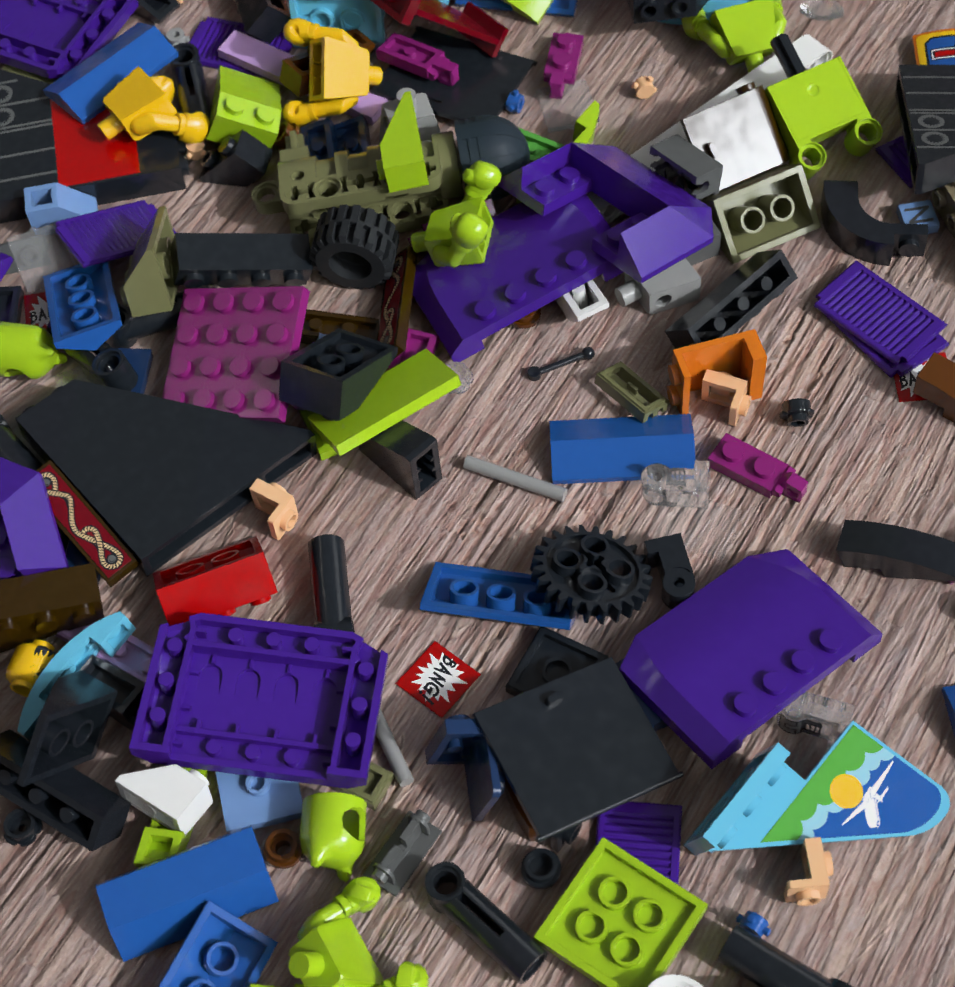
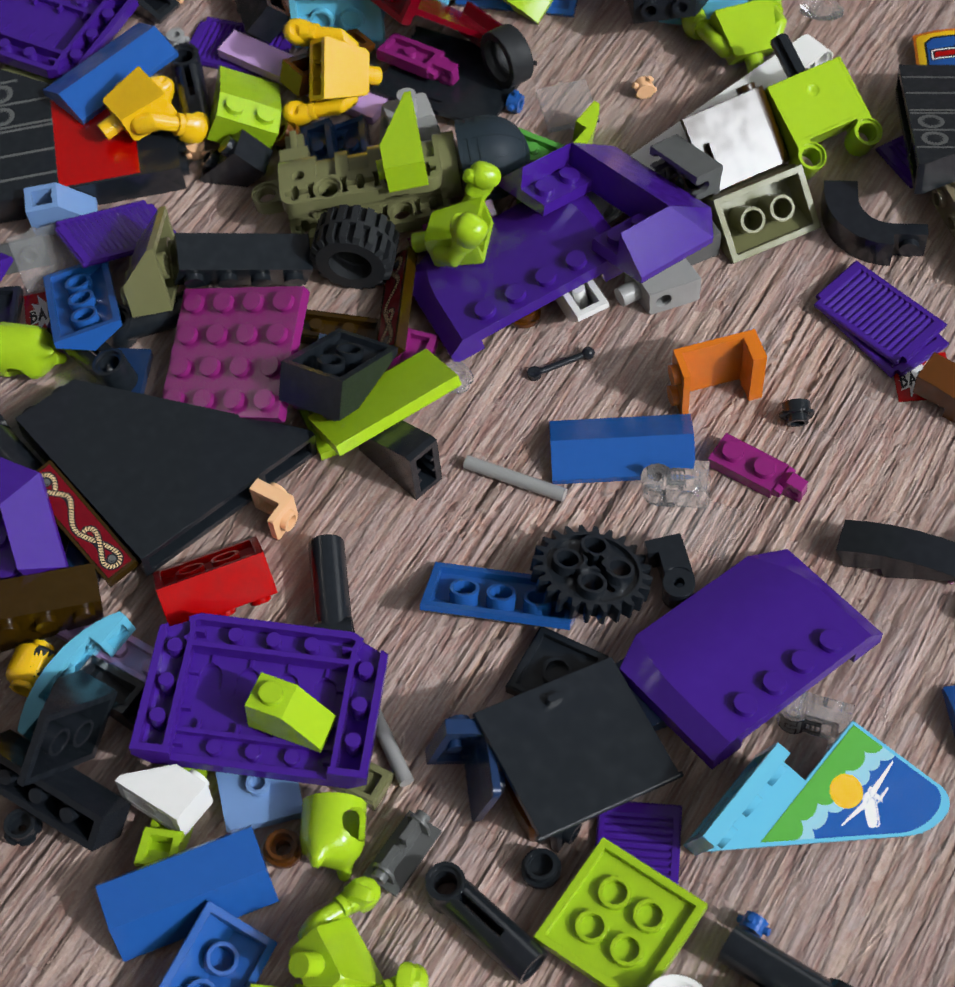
(288, 713): none -> lime slope
(438, 679): sticker -> none
(507, 56): none -> black tyre
(563, 62): magenta hinge -> none
(631, 394): olive tile -> none
(726, 391): light nougat bracket -> none
(734, 300): black brick -> none
(817, 868): light nougat bracket -> none
(919, 213): medium blue tile -> none

